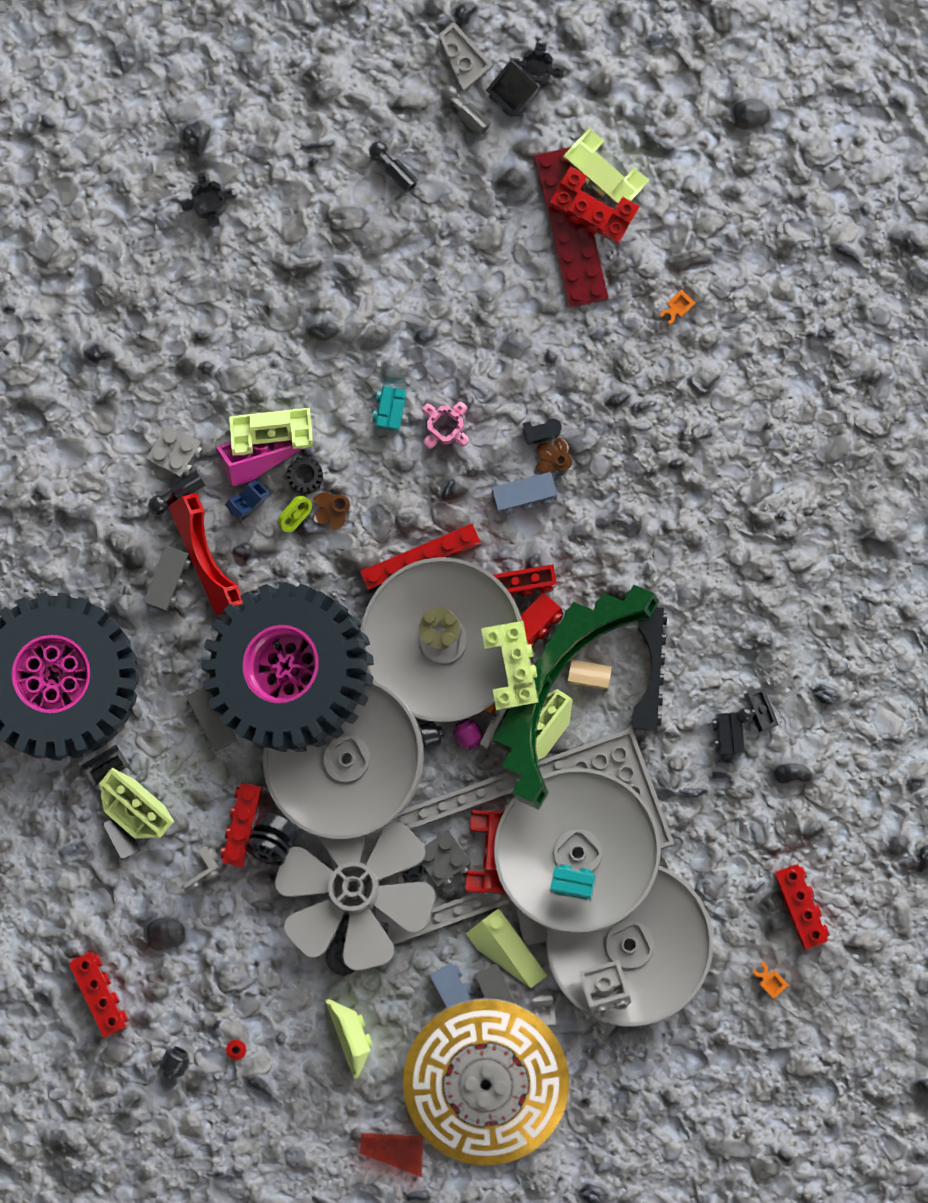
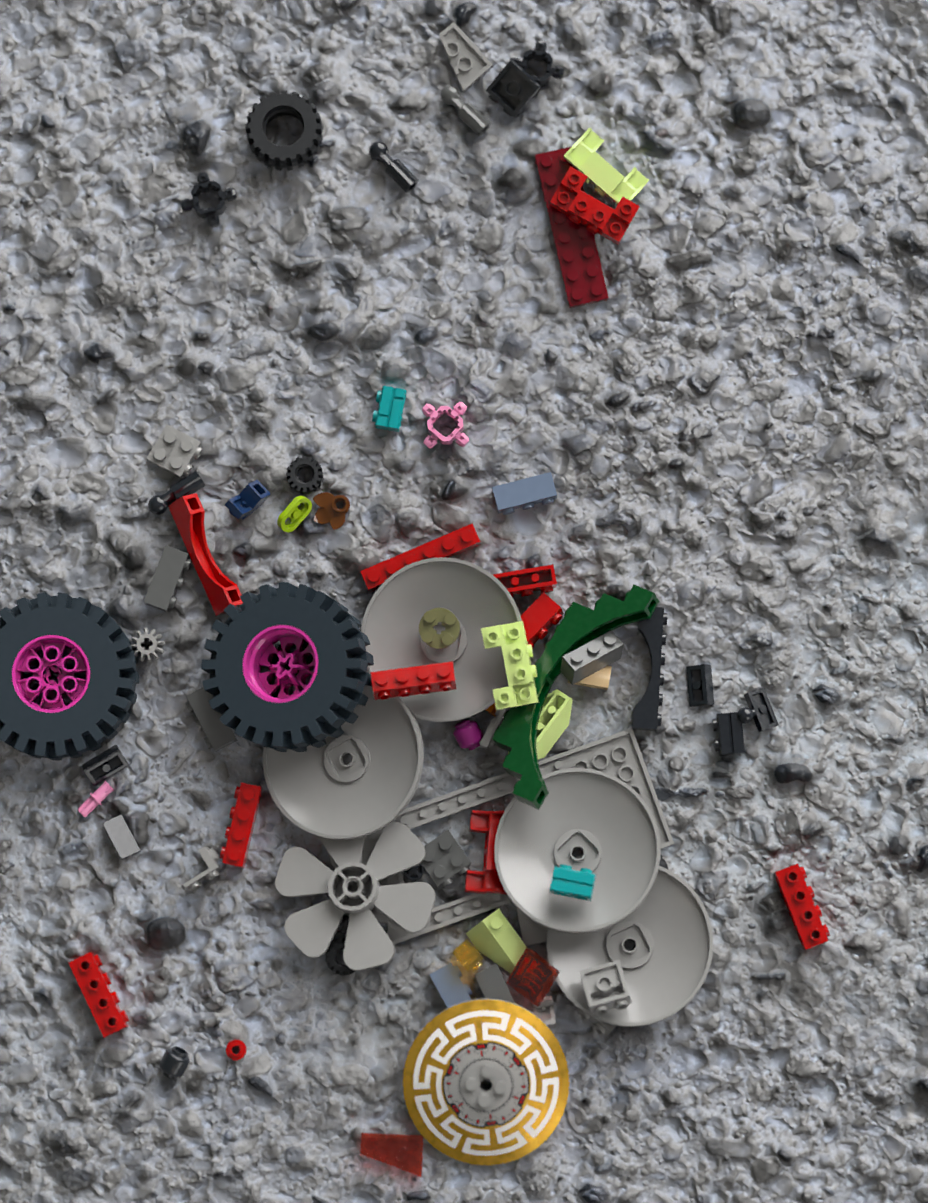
(95, 799): none -> bright pink axle
(133, 806): yellowish green wedge -> none
(153, 649): none -> light grey gear
(245, 468): dark pink wedge -> none
(271, 427): yellowish green bracket -> none
(271, 839): black wheel -> none
(277, 106): none -> black tyre
(351, 1035): yellowish green wedge -> none
(413, 680): none -> red brick
(430, 735): black head -> none
(468, 956): none -> clear yellow brick
(532, 977): none -> clear red tile
(535, 434): black leg -> none
(552, 454): reddish brown plate -> none
(591, 657): none -> dark grey brick
(678, 305): orange plate -> none
(700, 685): none -> black slope
(771, 982): orange plate -> none

